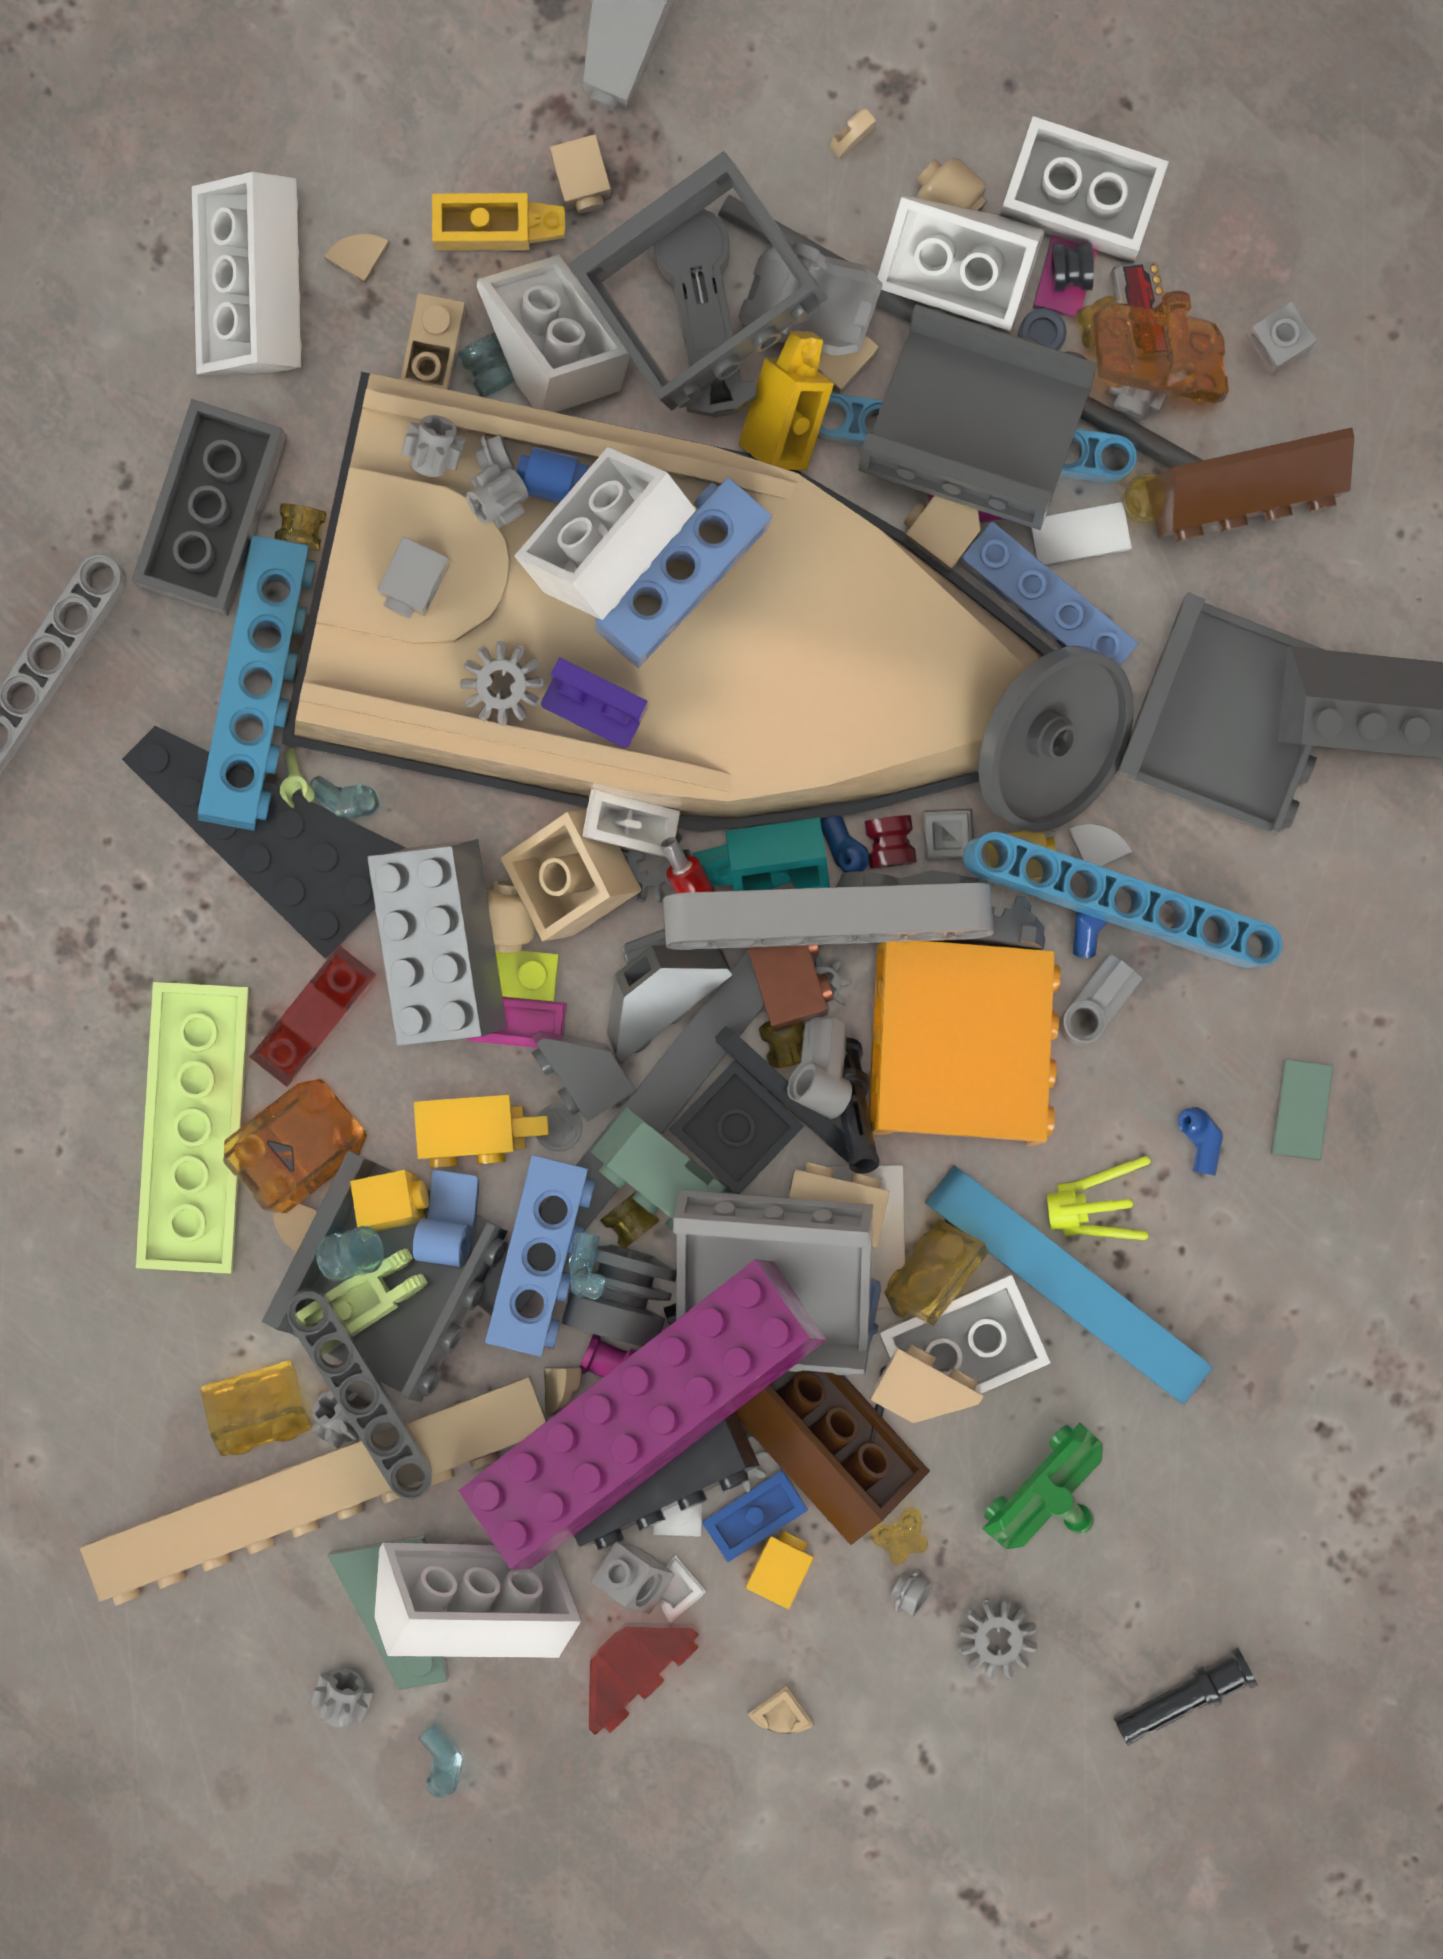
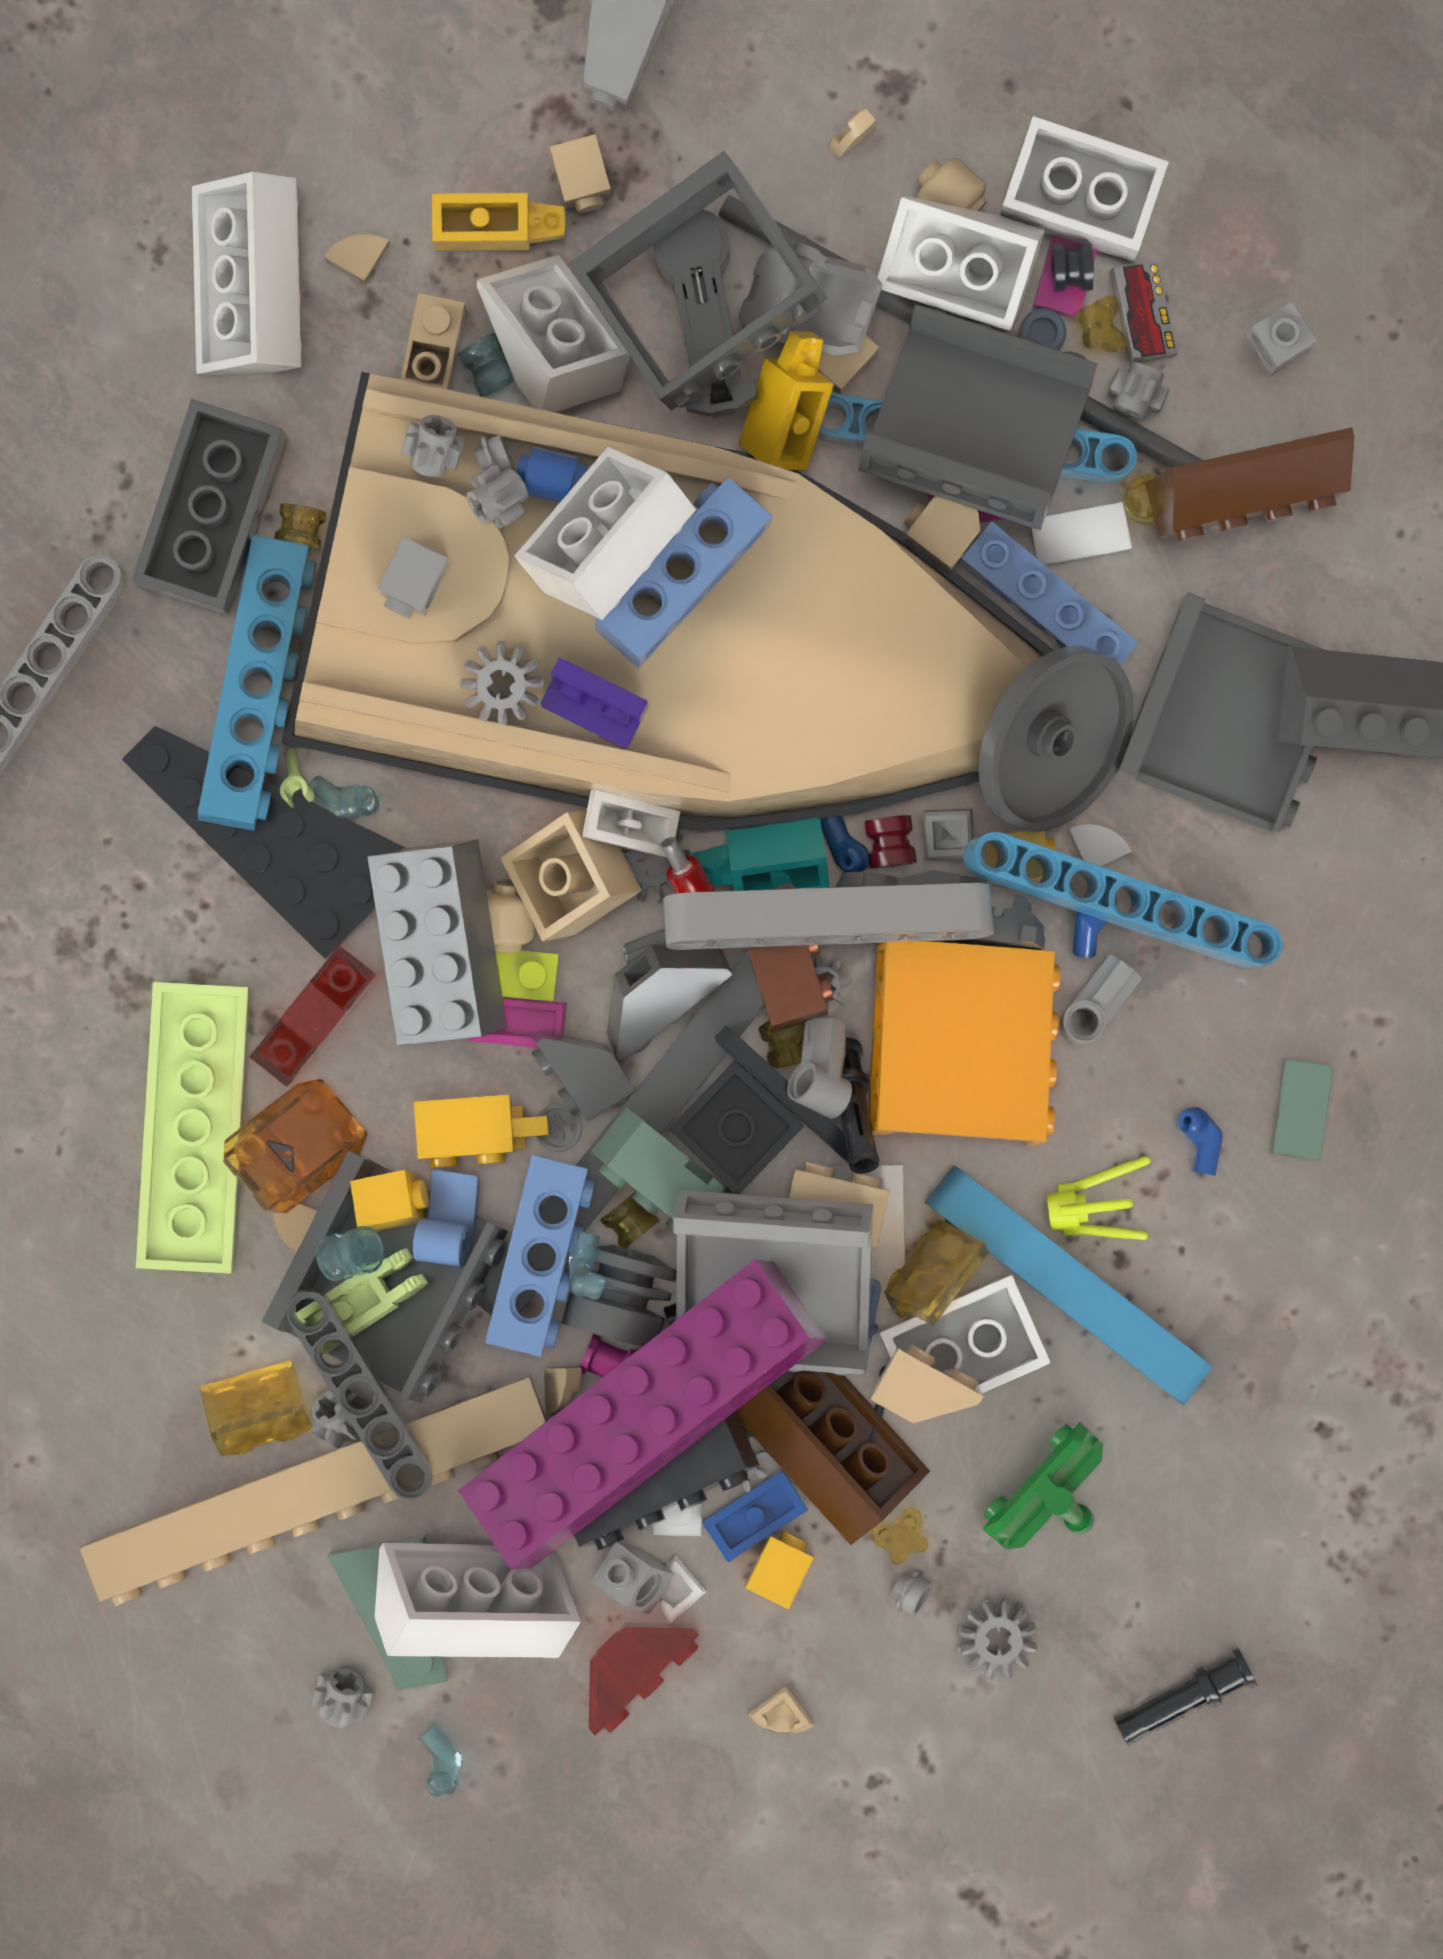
(1161, 349): clear orange shield -> none

